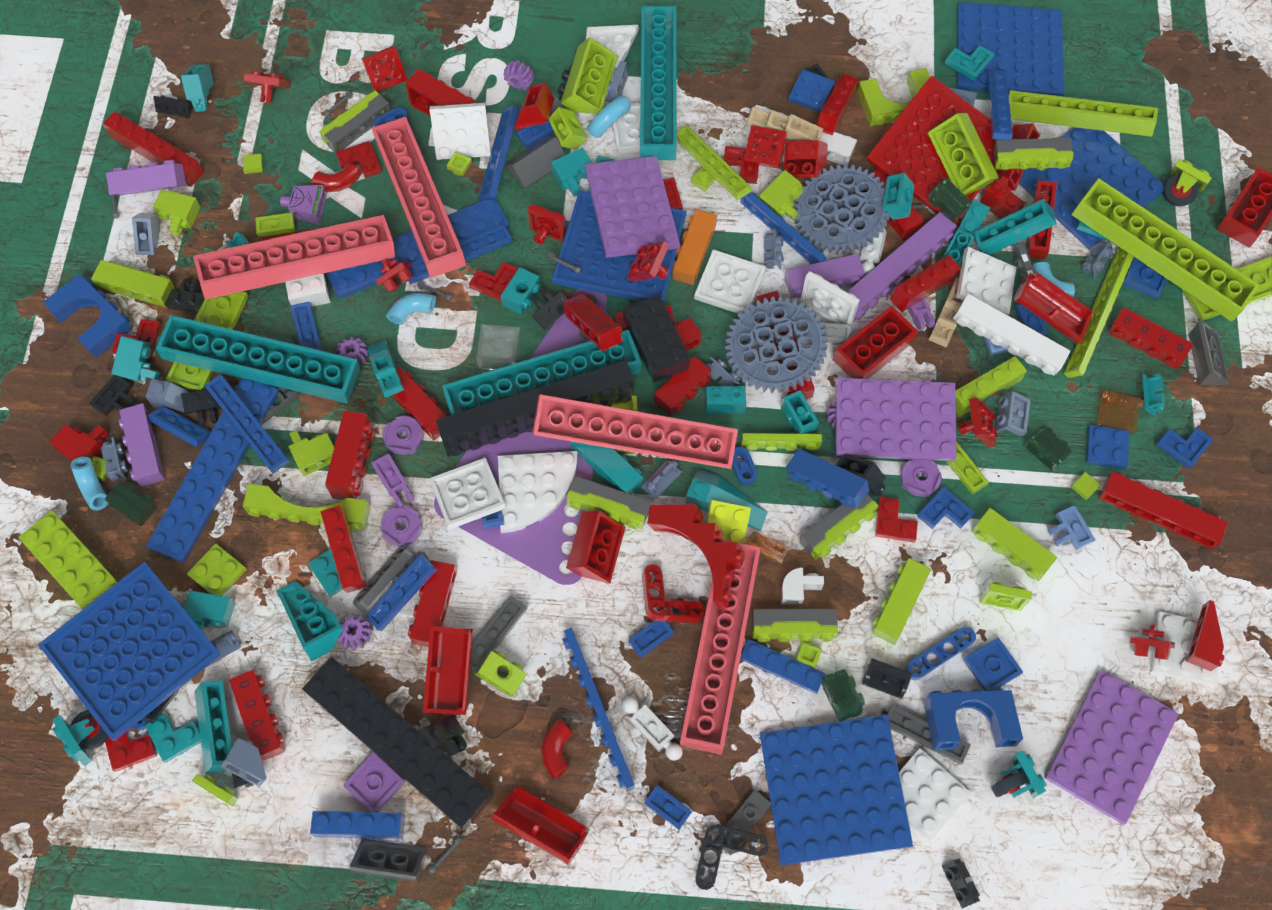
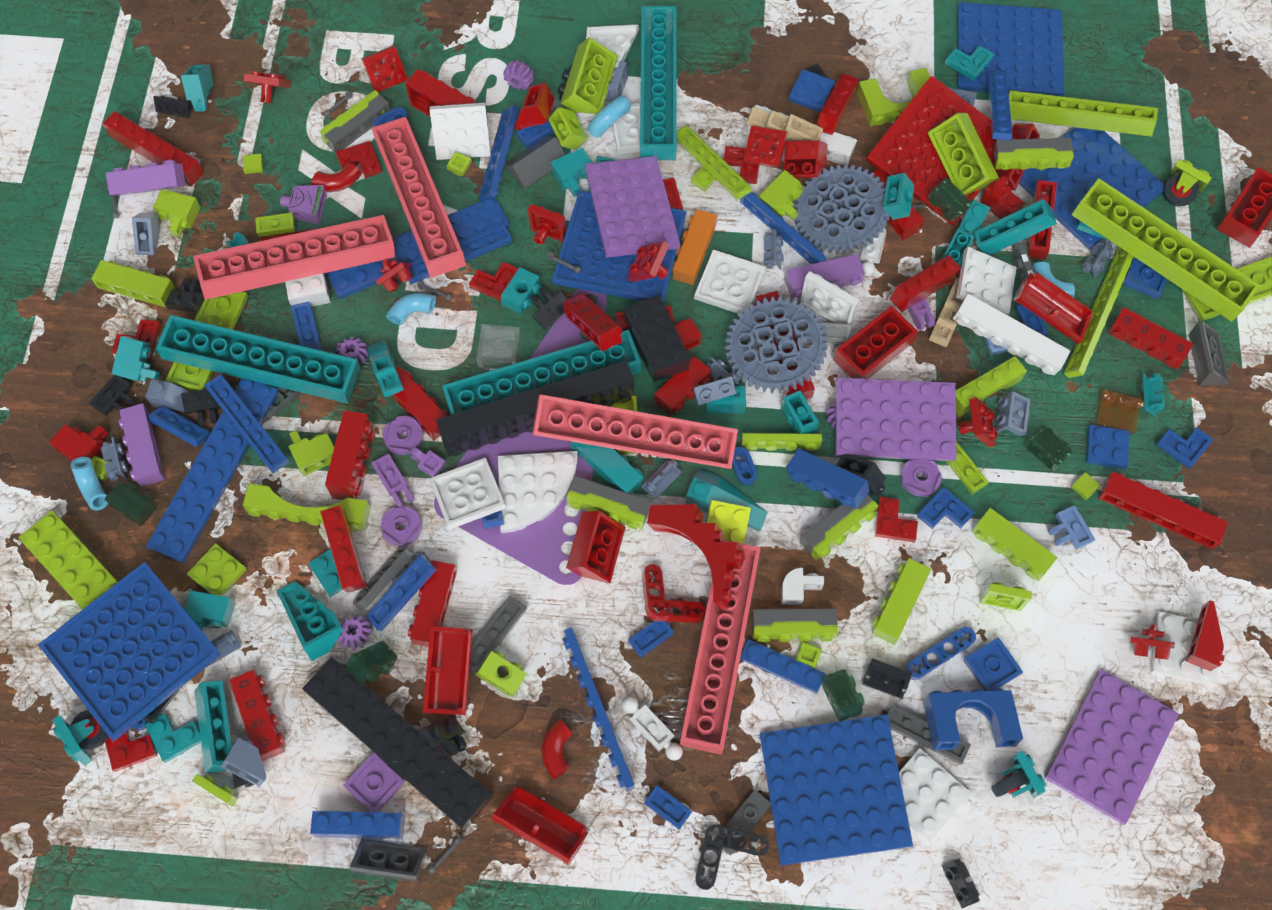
(80, 294): blue arch -> none
(371, 662): none -> clear green brick
(428, 463): none -> medium lavender plate
(714, 390): none -> sand blue hinge
(768, 547): clear orange plate -> none
(902, 262): medium lavender brick -> none

